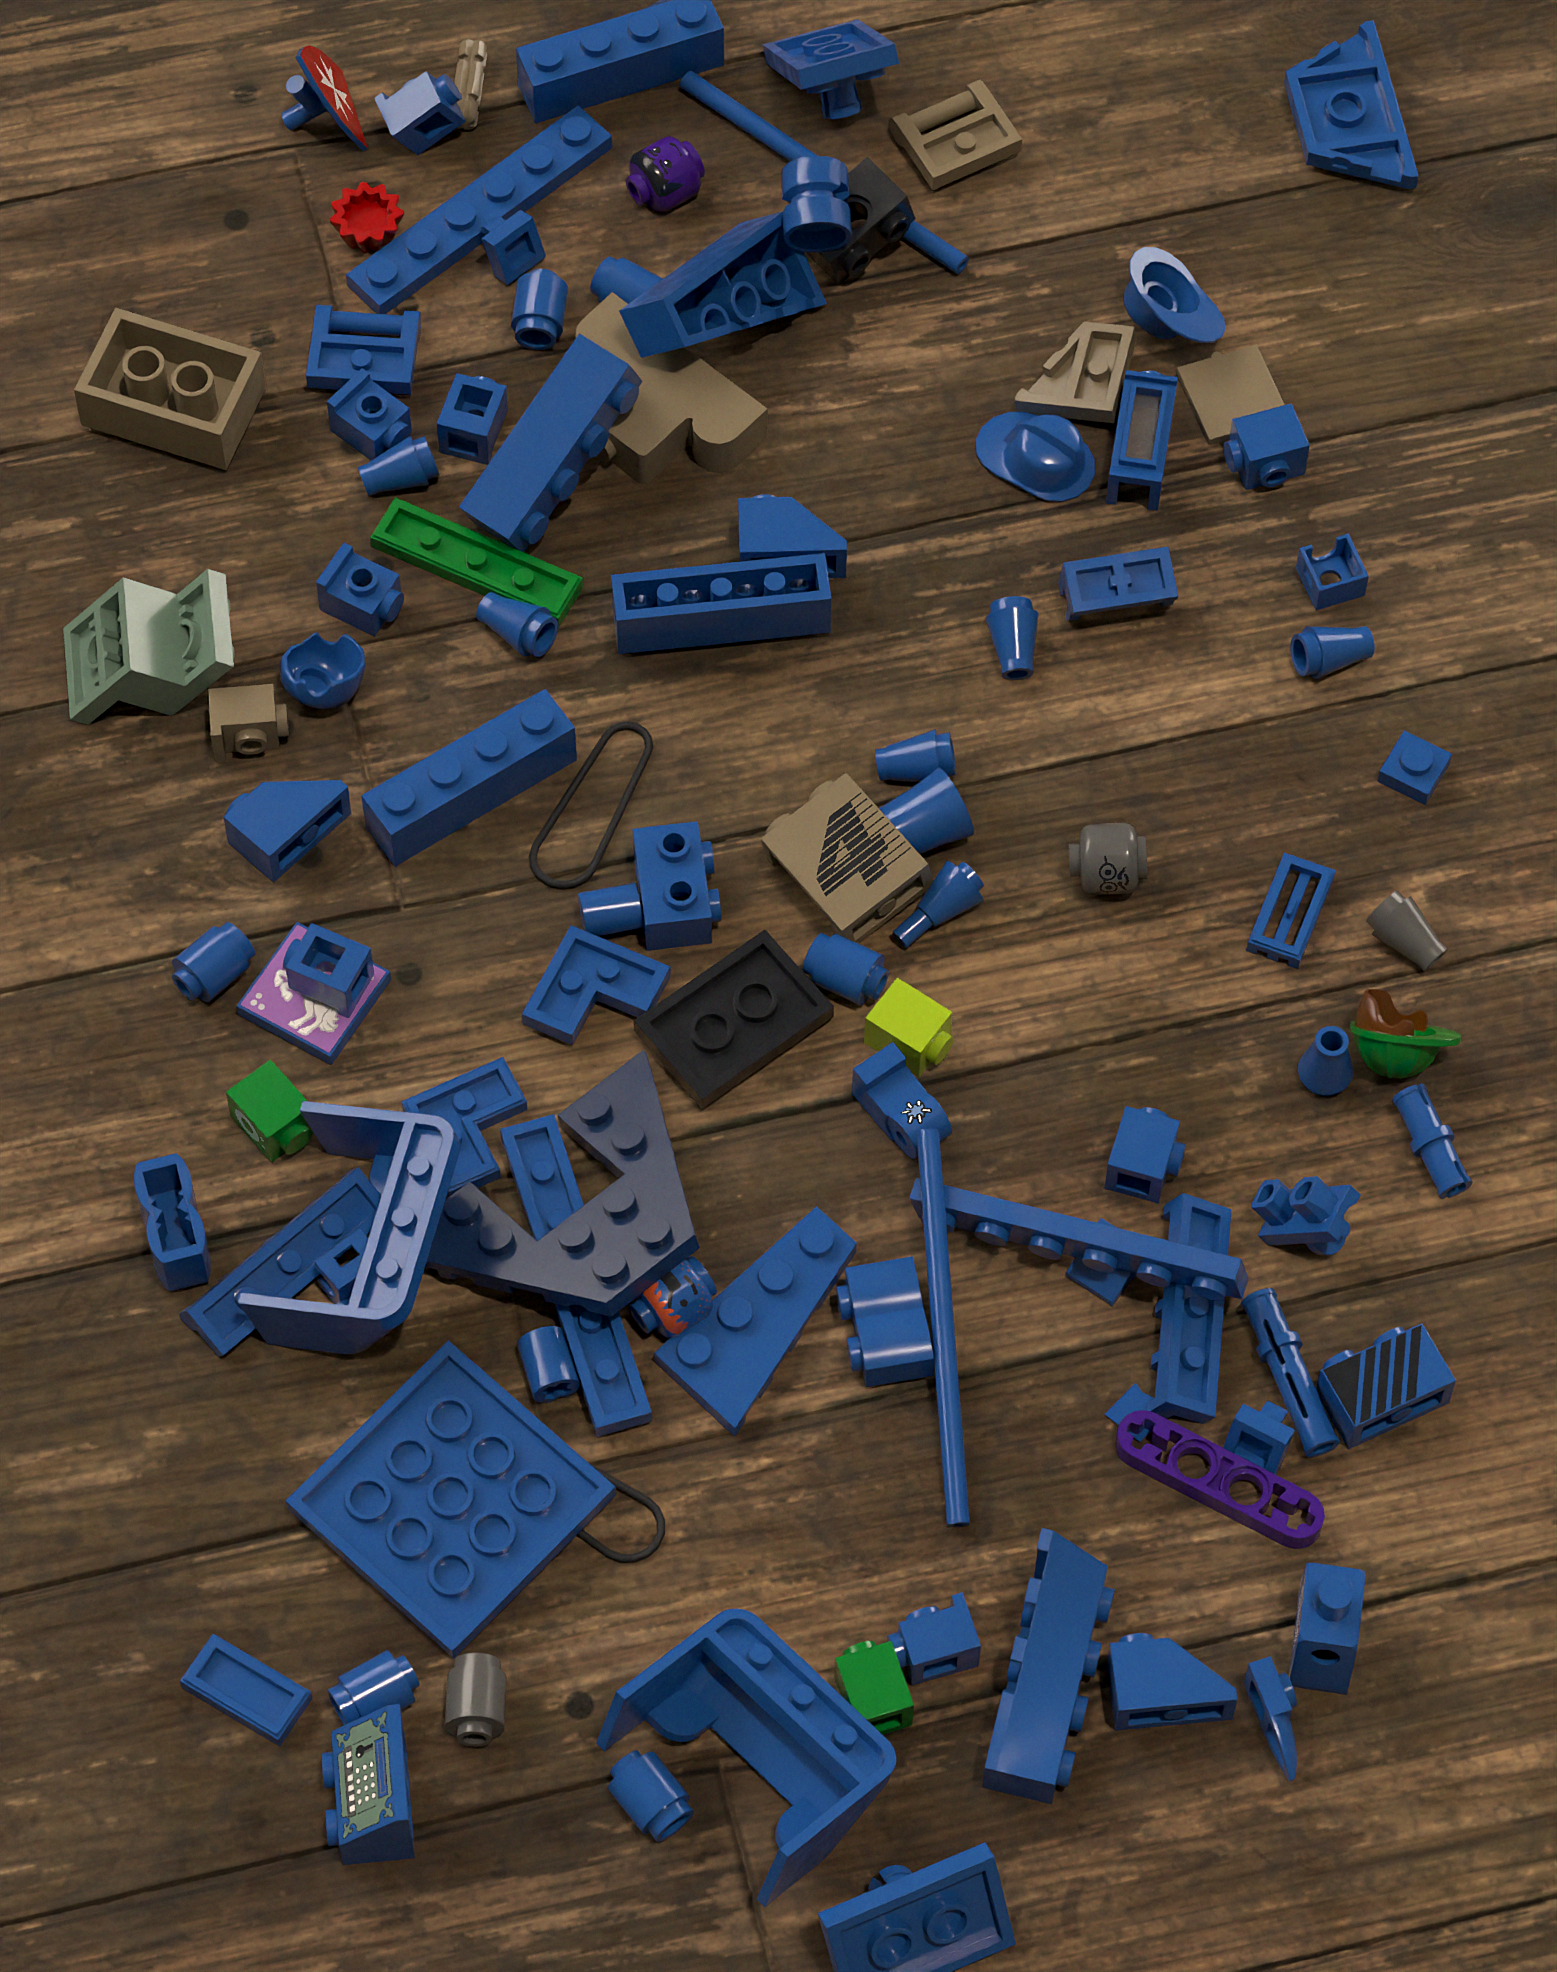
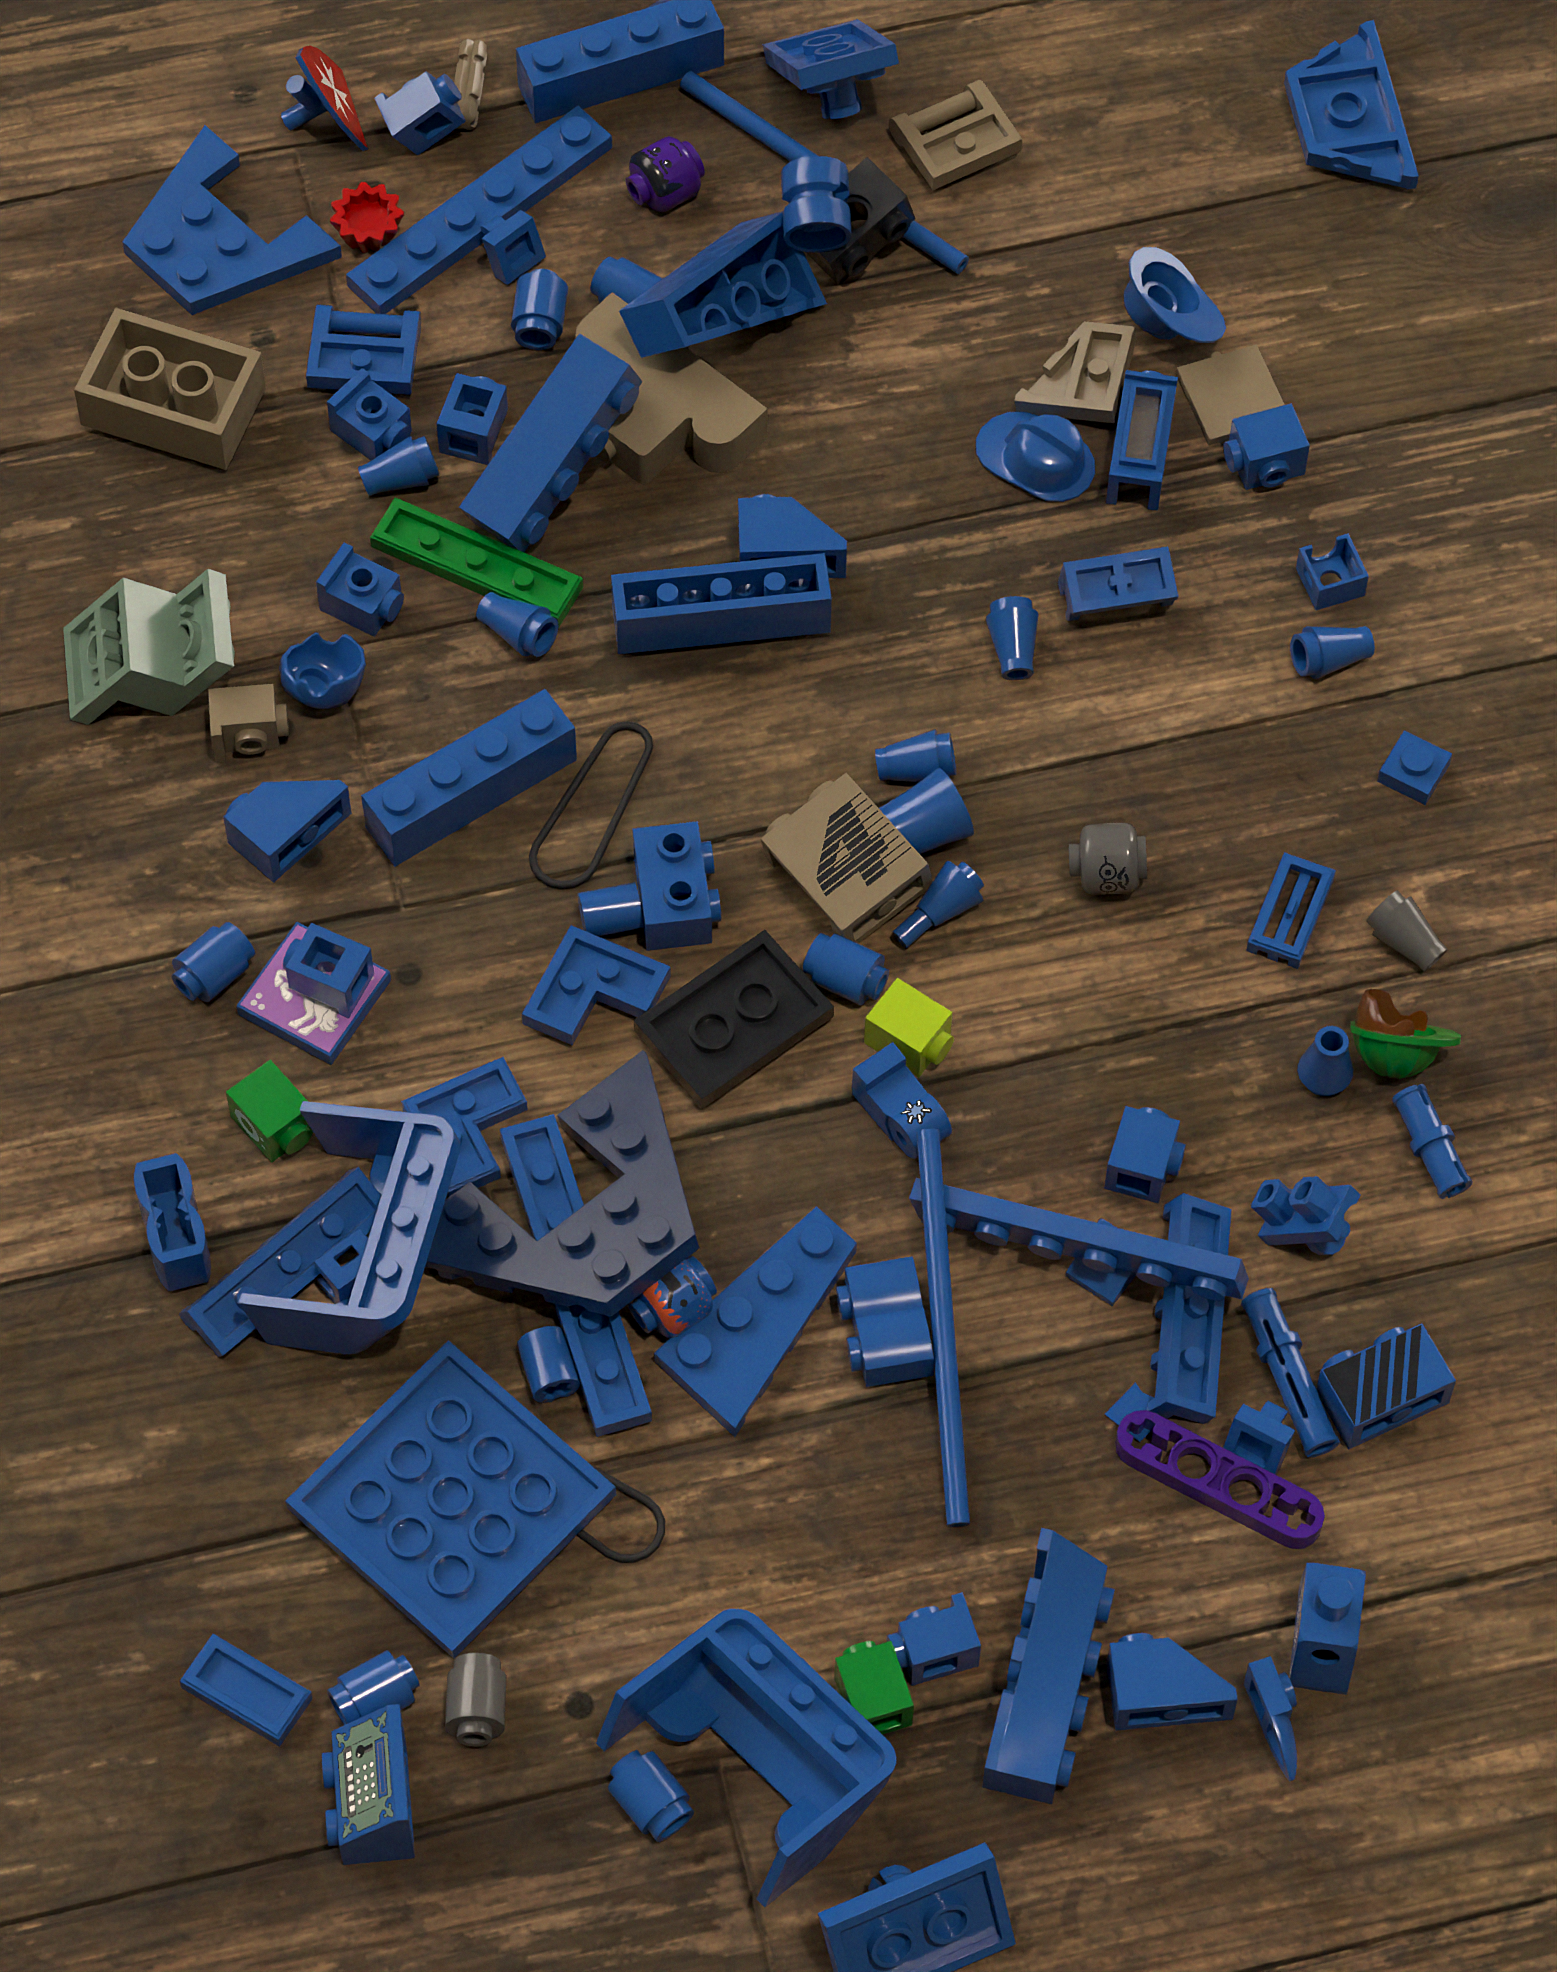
(203, 248): none -> blue wing

